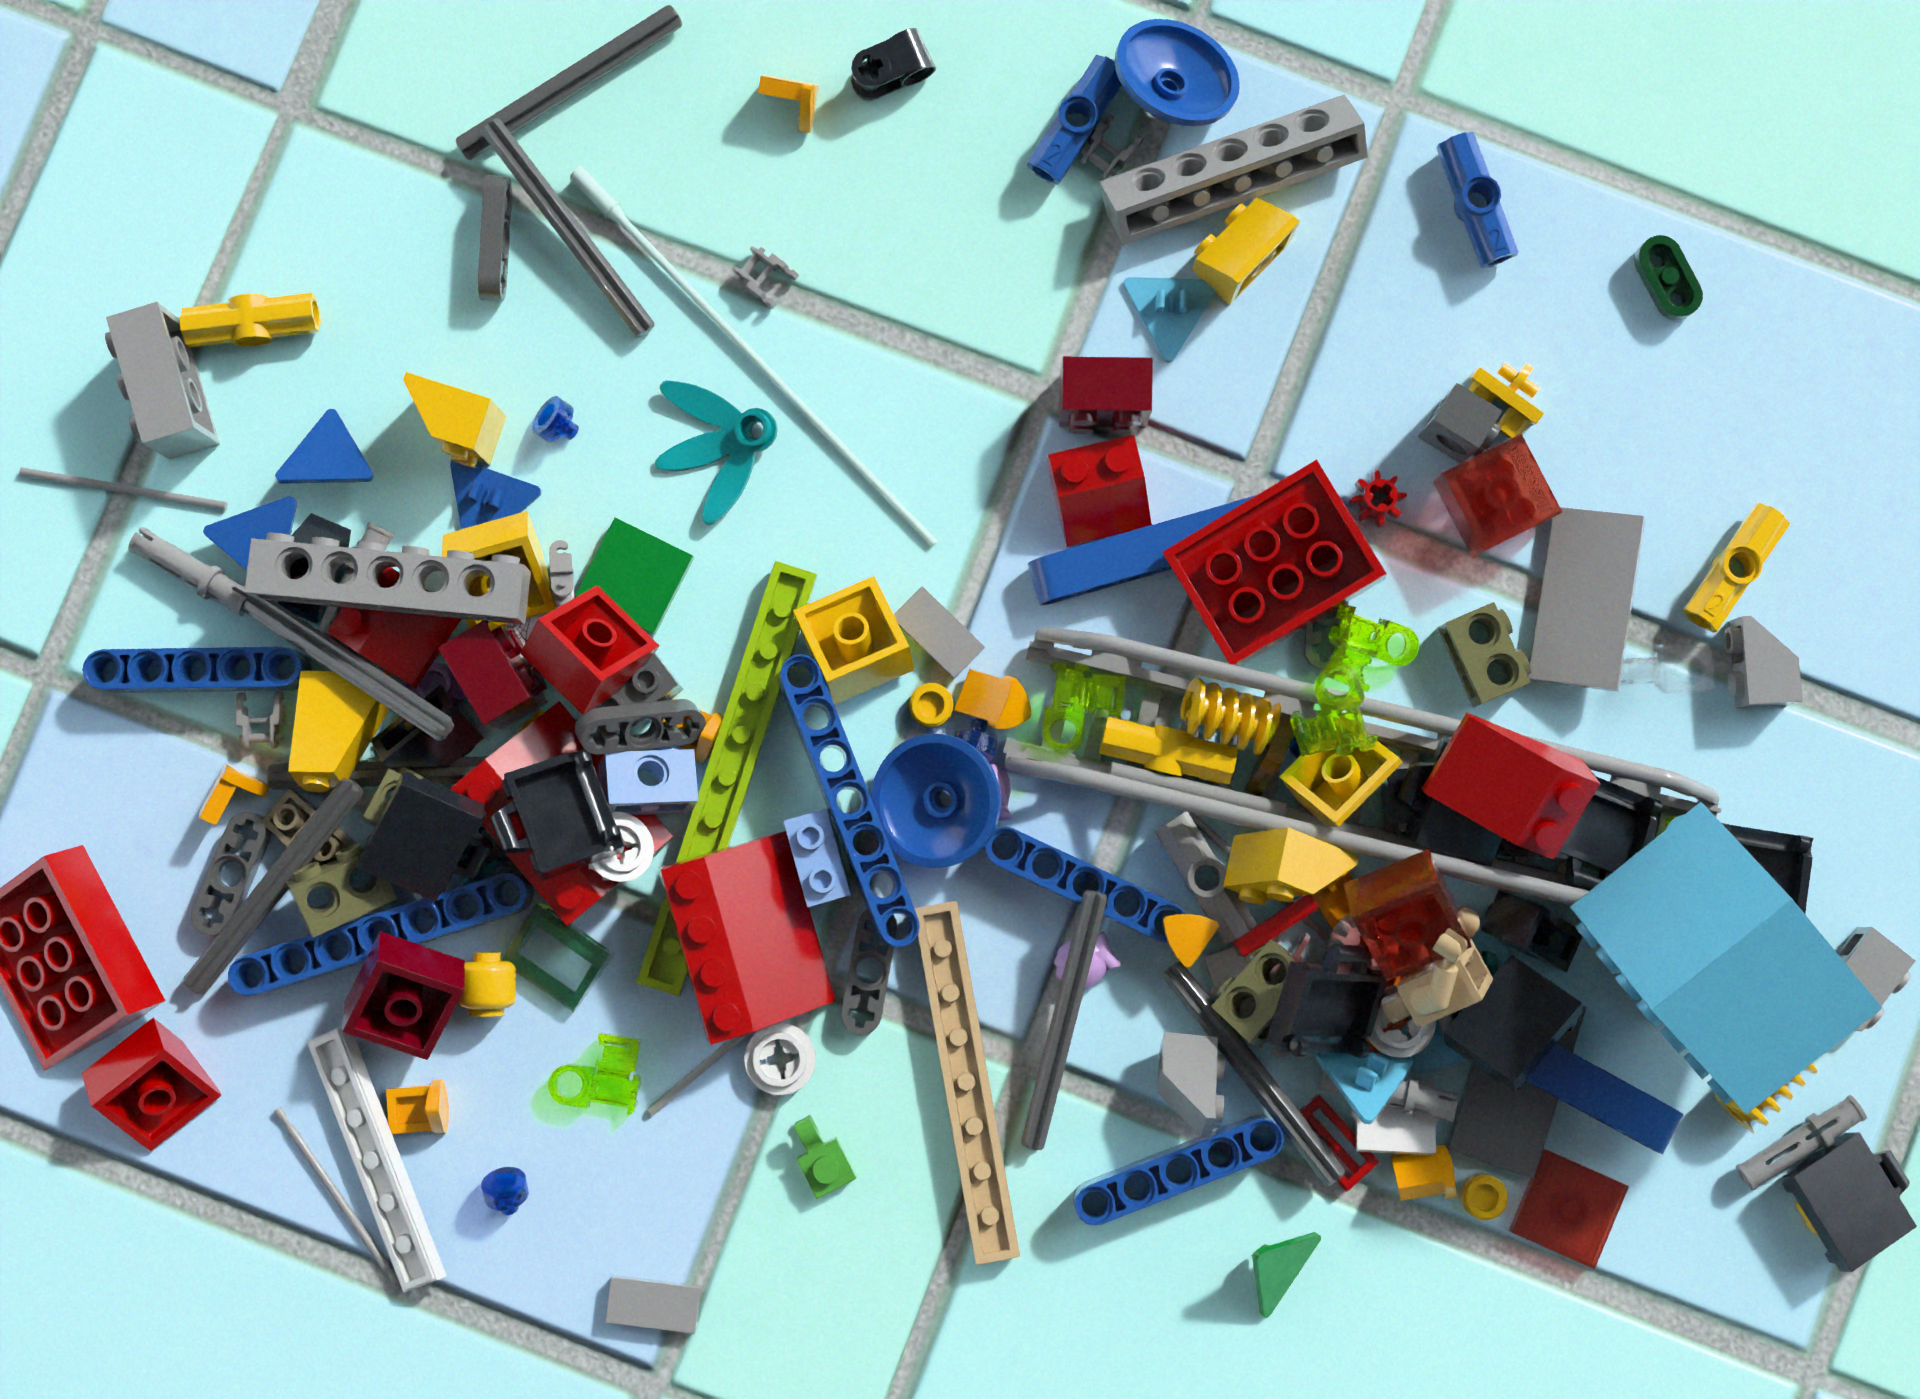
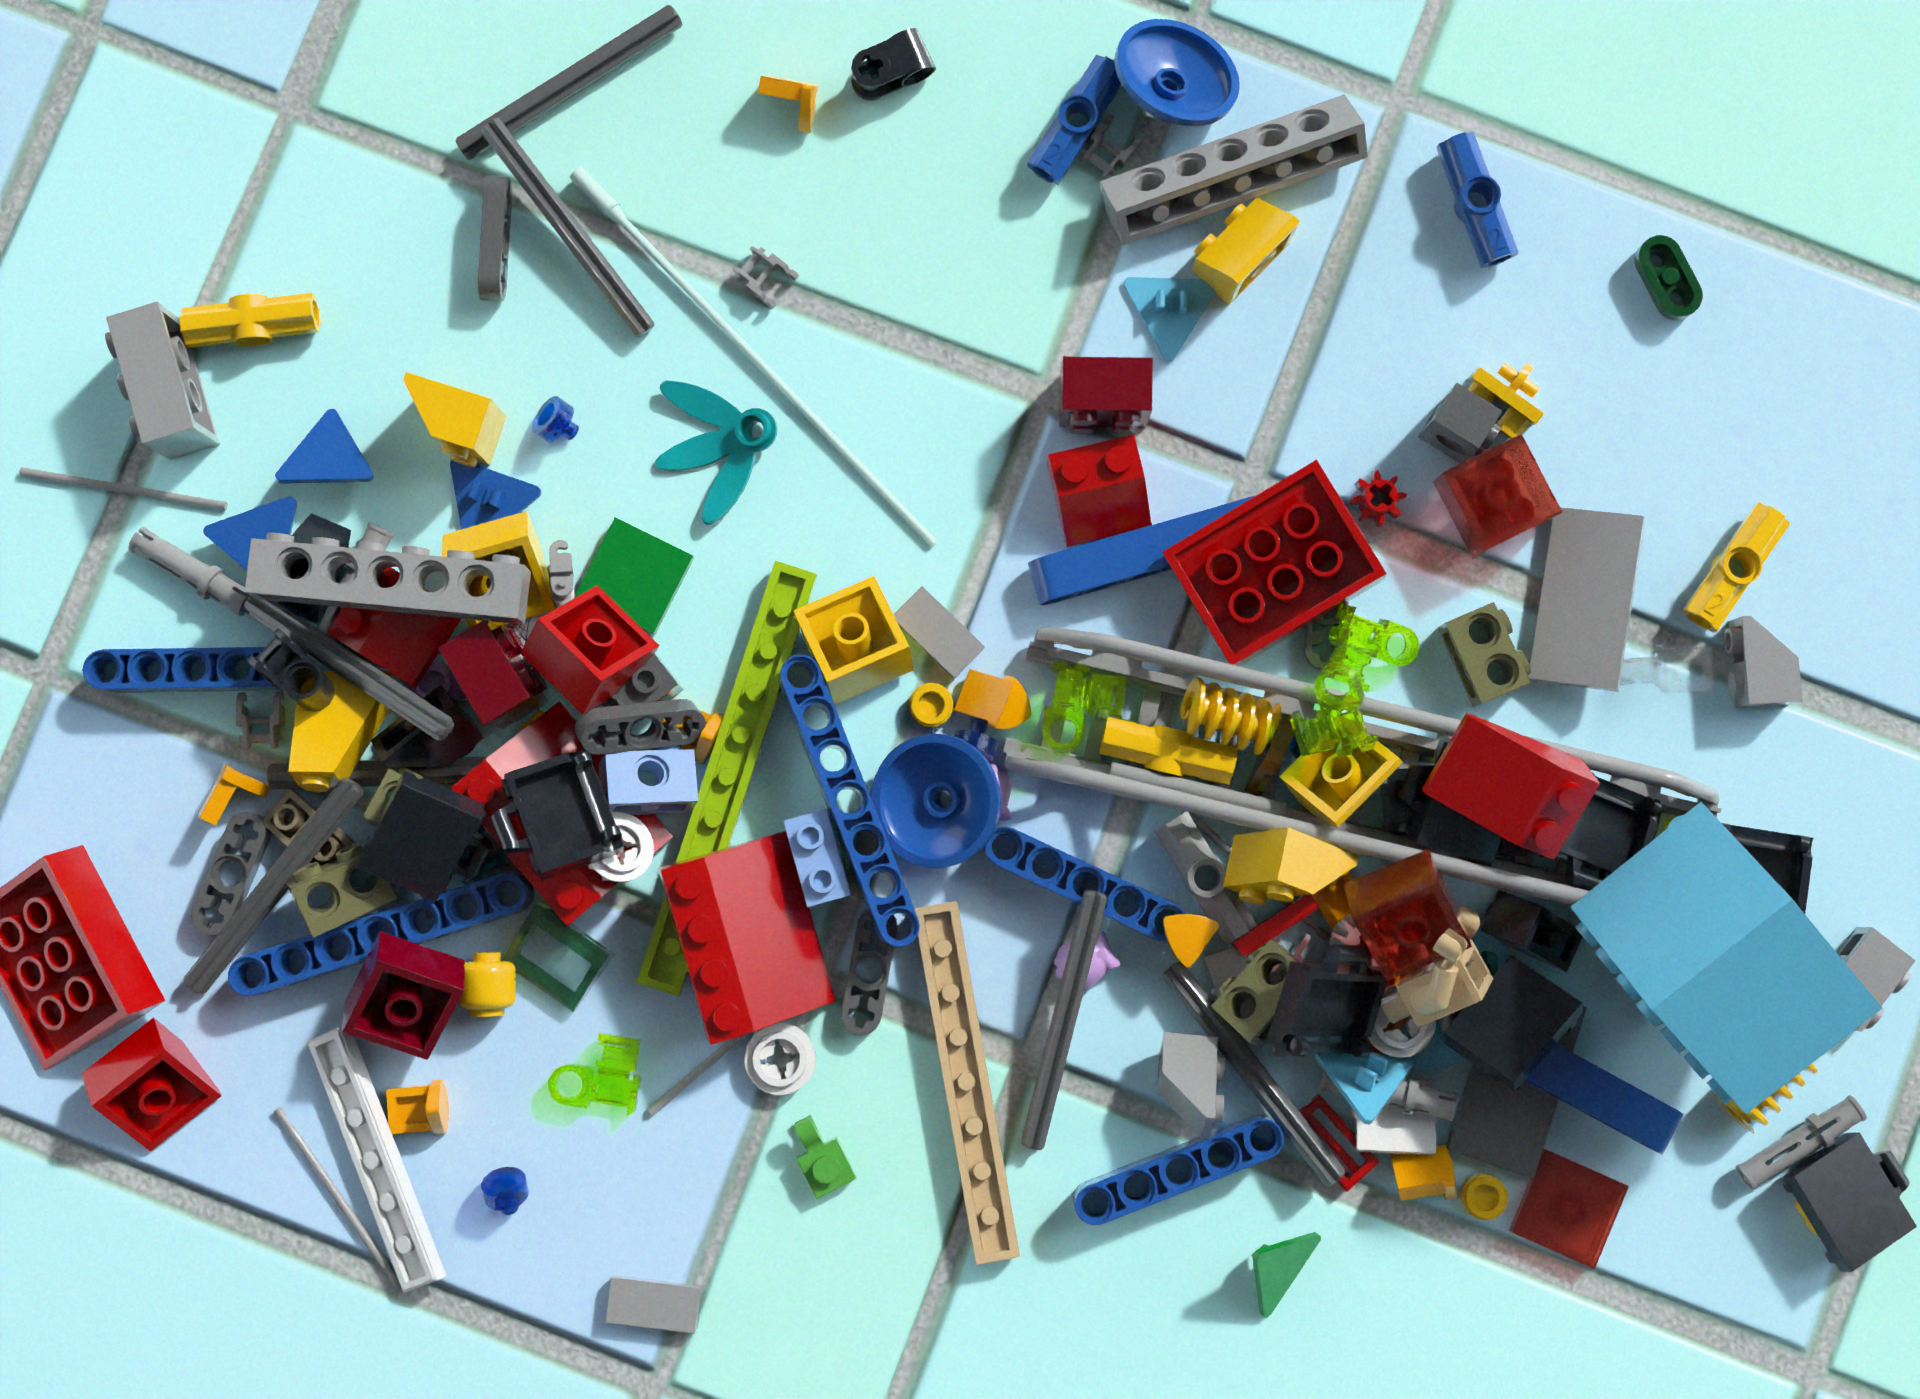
(288, 668): none -> black piece

